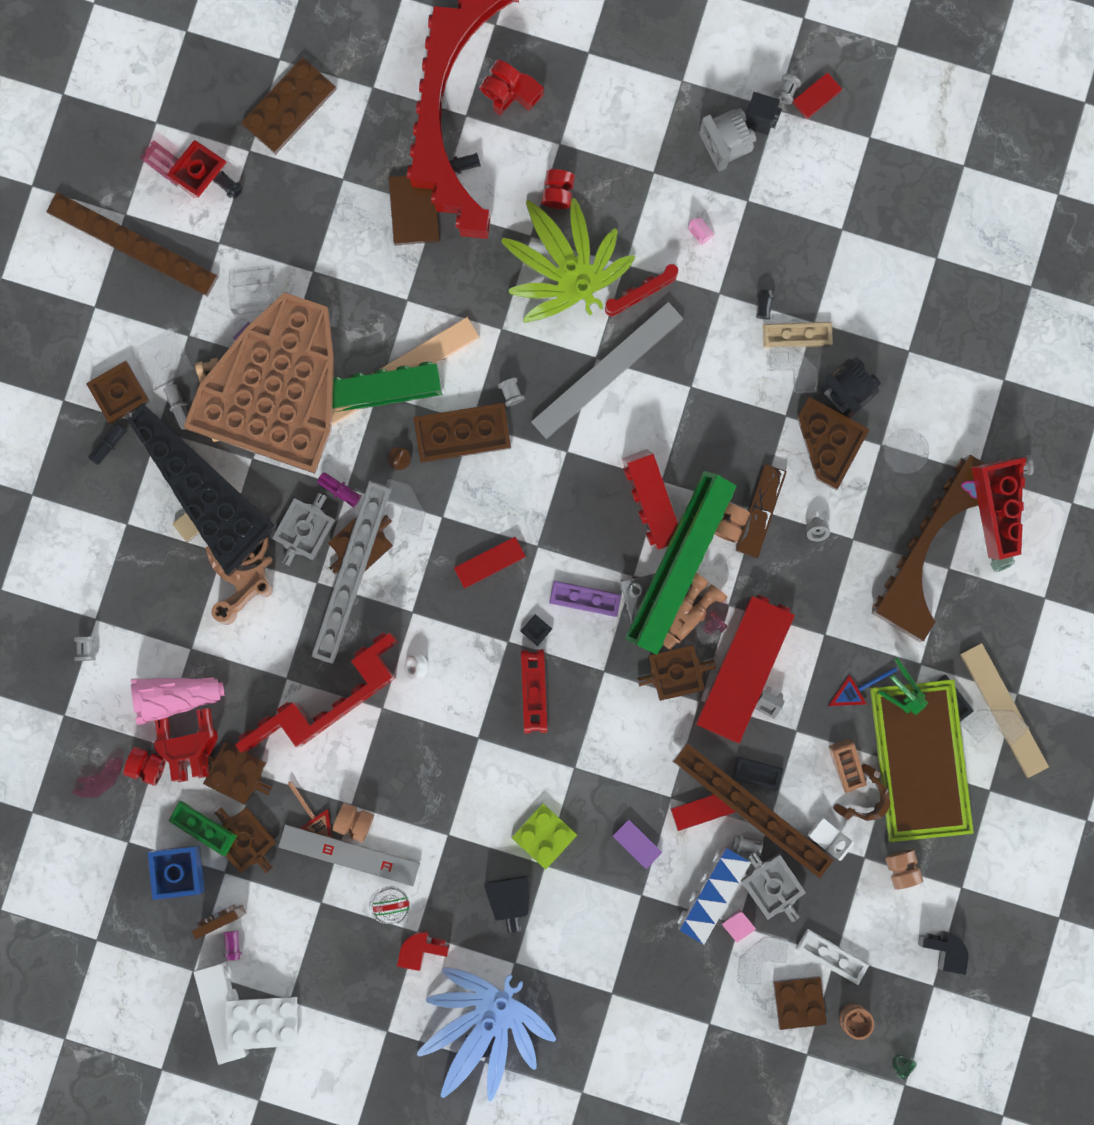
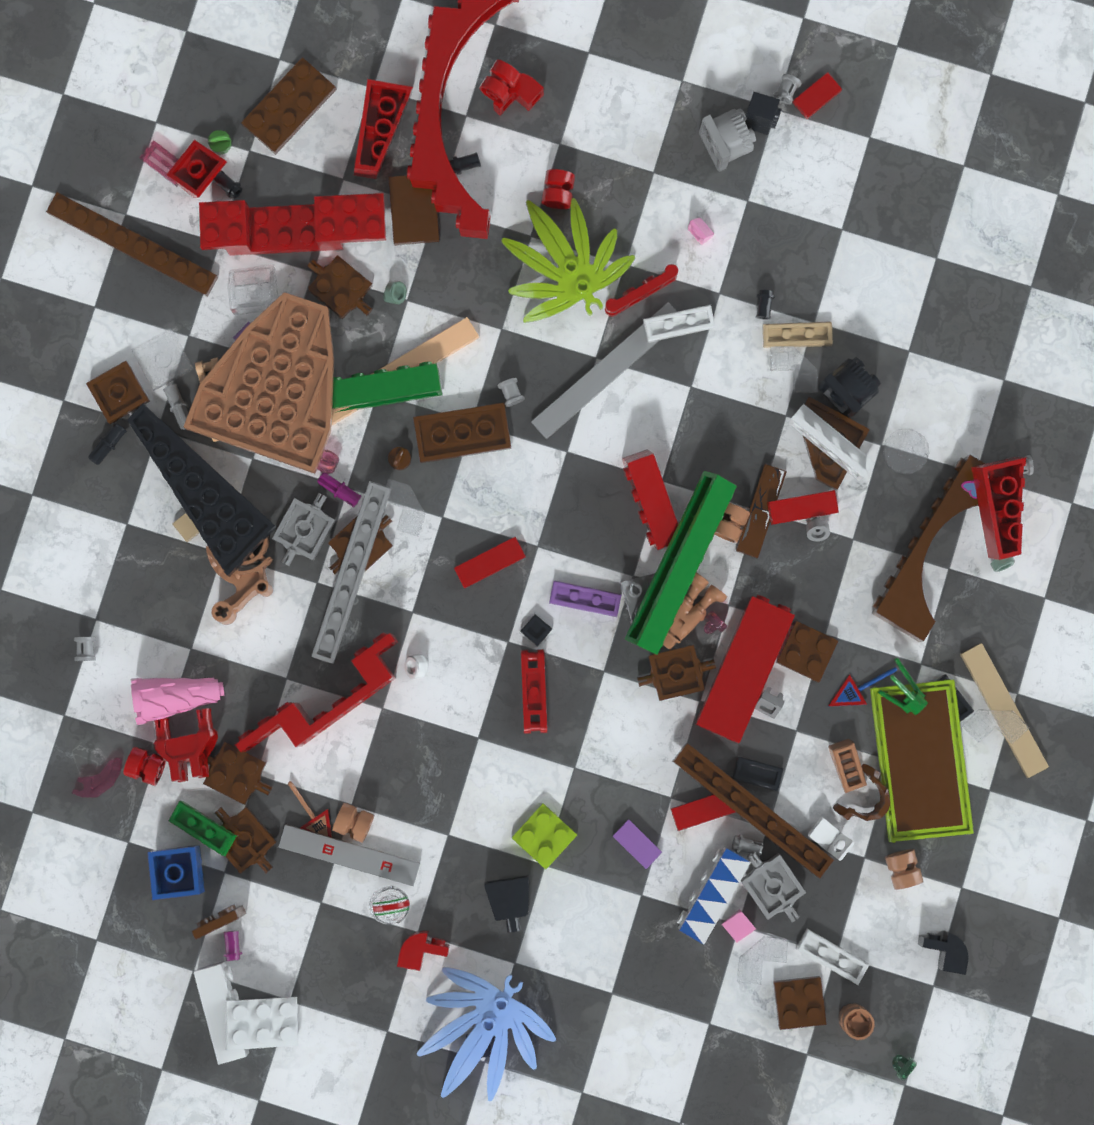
(219, 142): none -> bright green tile
(292, 227): none -> red bracket
(328, 462): none -> clear pink tile
(340, 287): none -> reddish brown plate
(380, 120): none -> red wedge
(395, 292): none -> sand green tile
(679, 323): none -> white tile
(802, 507): none -> red tile
(807, 651): none -> reddish brown plate
(831, 442): none -> white fence

